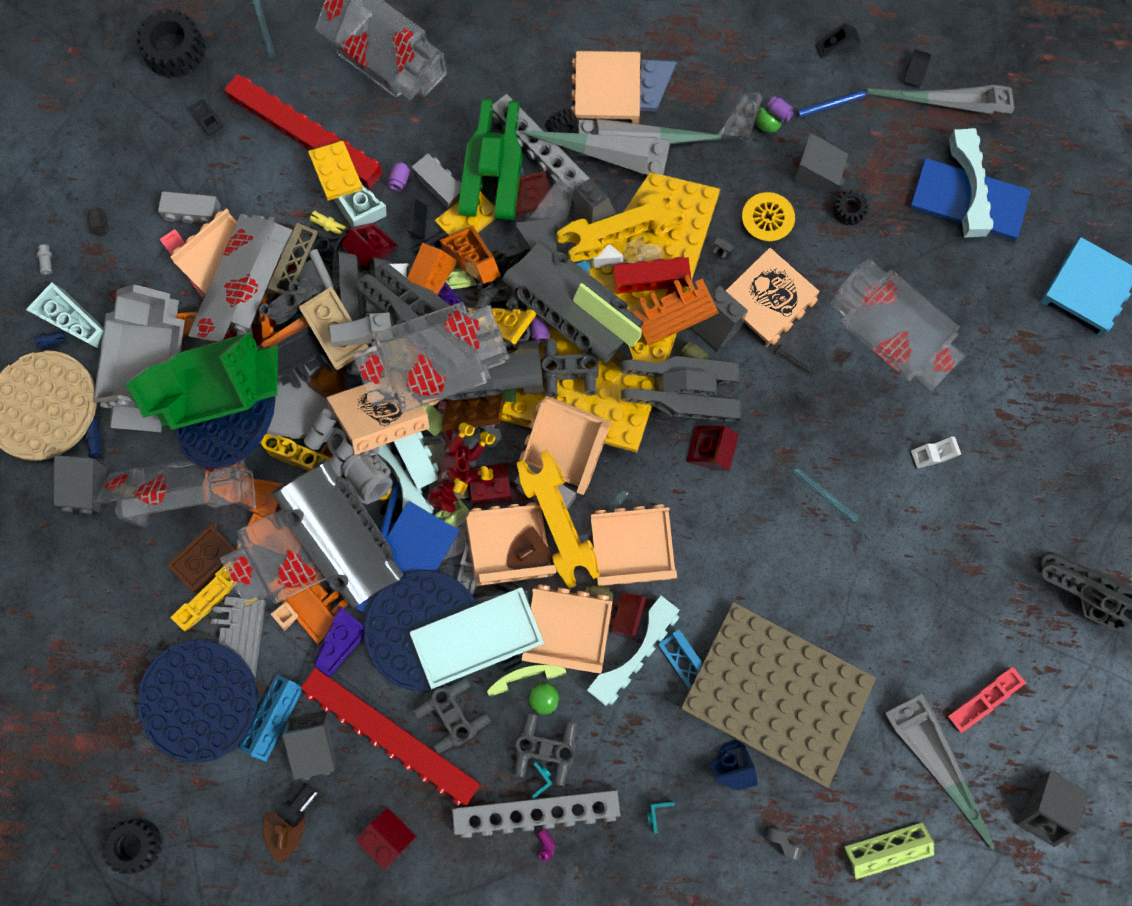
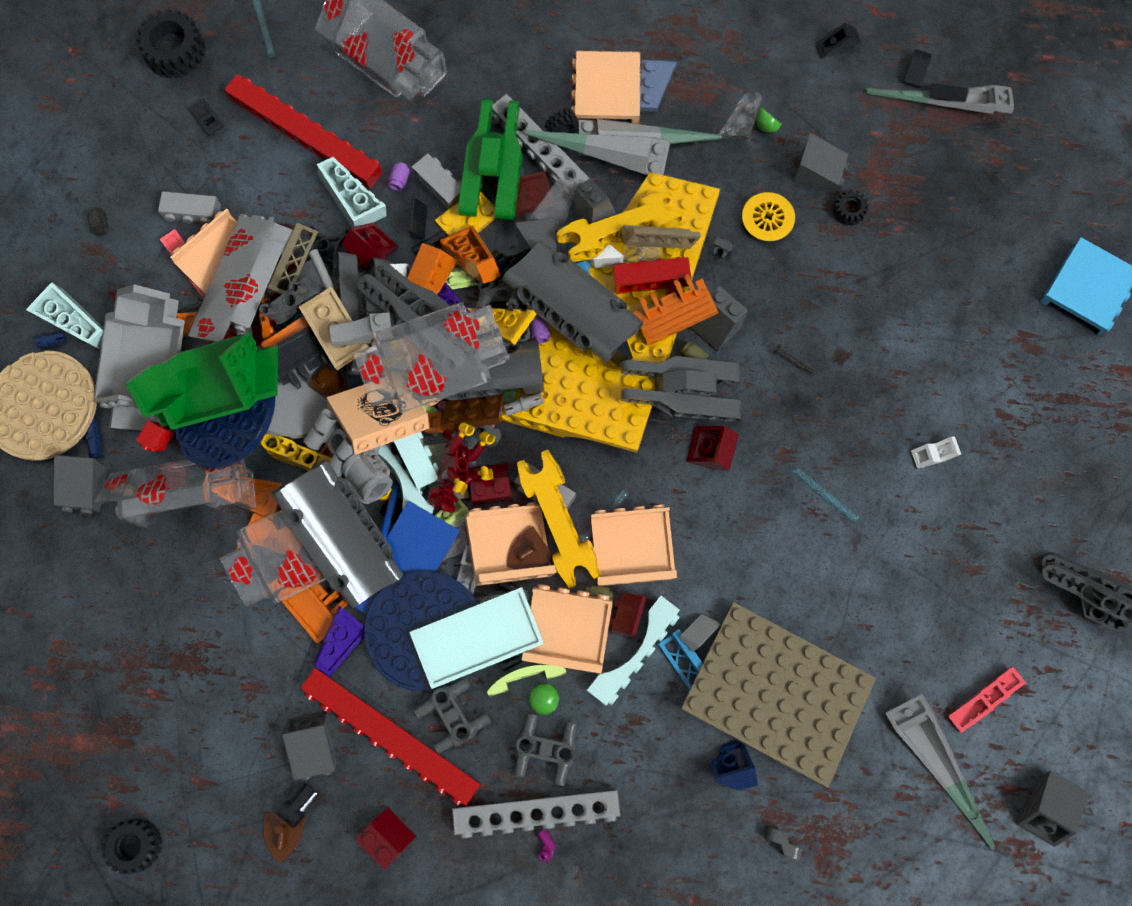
(44, 256): light grey pin -> none
(155, 436): none -> red brick
(197, 700): dark blue tile -> none
(201, 558): reddish brown plate -> none
(204, 602): yellow slope -> none
(244, 629): light grey hinge -> none
(272, 719): dark azure fence -> none
(284, 615): light nougat slope -> none
(328, 223): light yellow pin -> none
(335, 170): yellow plate -> none
(435, 423): none -> orange plate
(524, 404): none -> light grey pin
(545, 773): teal bracket -> none
(569, 368): dark grey piece -> none
(571, 438): light nougat panel -> none
(607, 315): yellowish green slope -> none
(651, 815): teal bracket -> none
(659, 237): none -> dark tan fence
(699, 632): none -> light grey slope
(773, 296): light nougat panel -> none
(780, 109): medium lavender brick -> none
(832, 103): blue bar -> none
(892, 854): yellowish green fence -> none
(898, 324): clear panel -> none
(947, 194): blue tile -> none
(949, 92): none -> black slope
(965, 148): light aqua arch -> none

